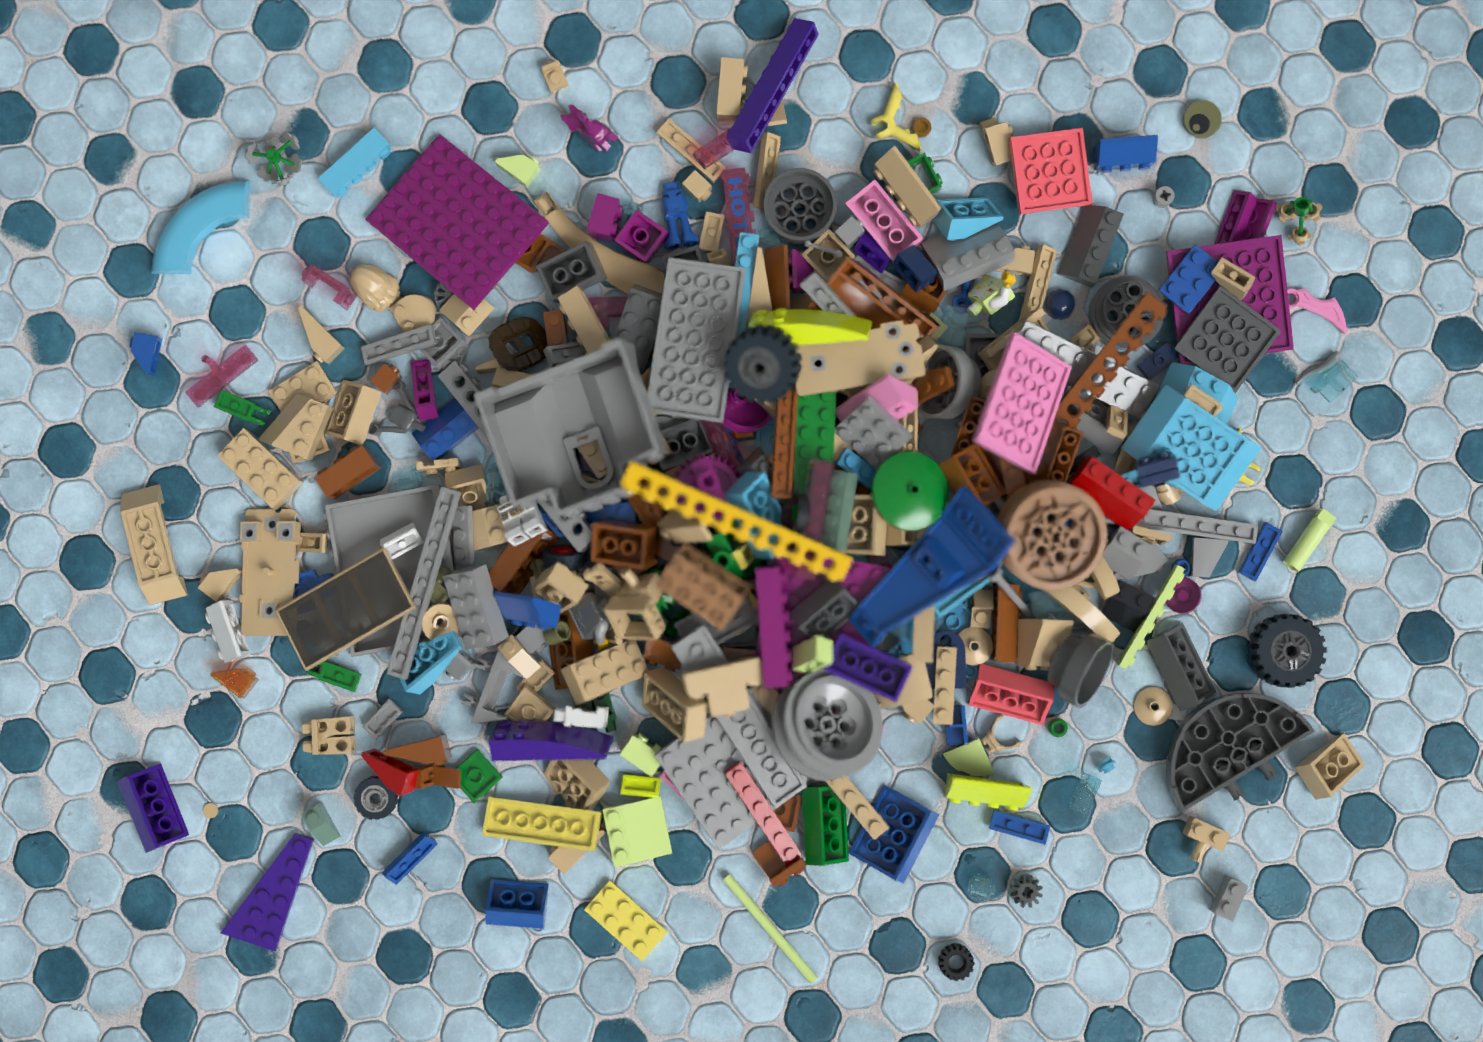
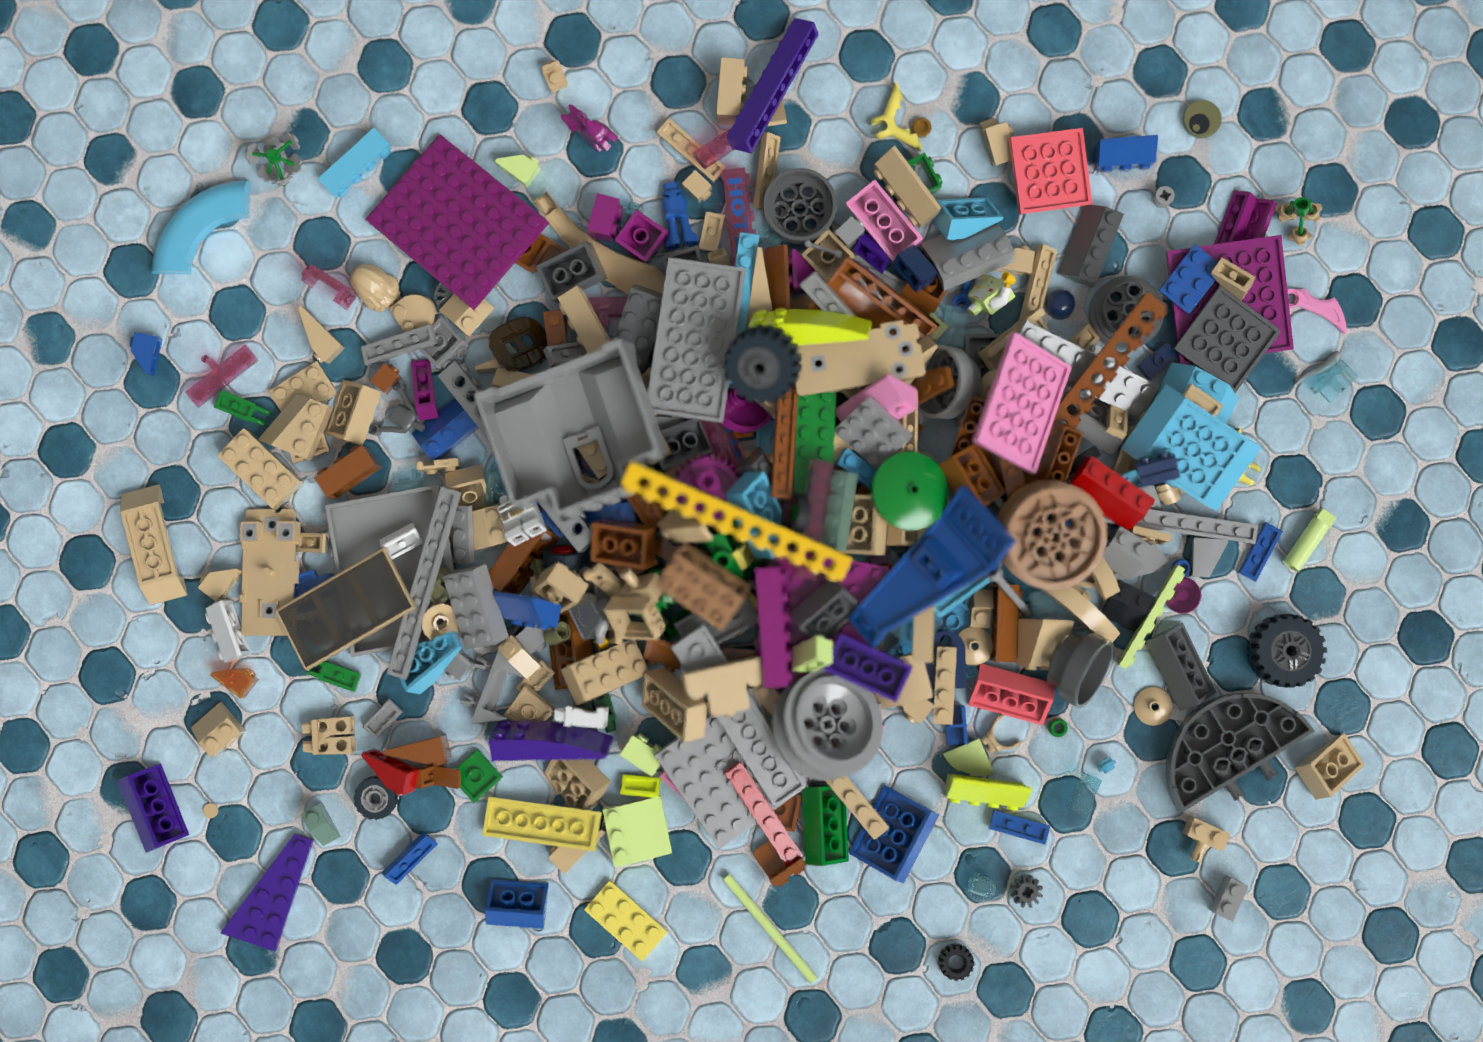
(217, 730): none -> tan slope

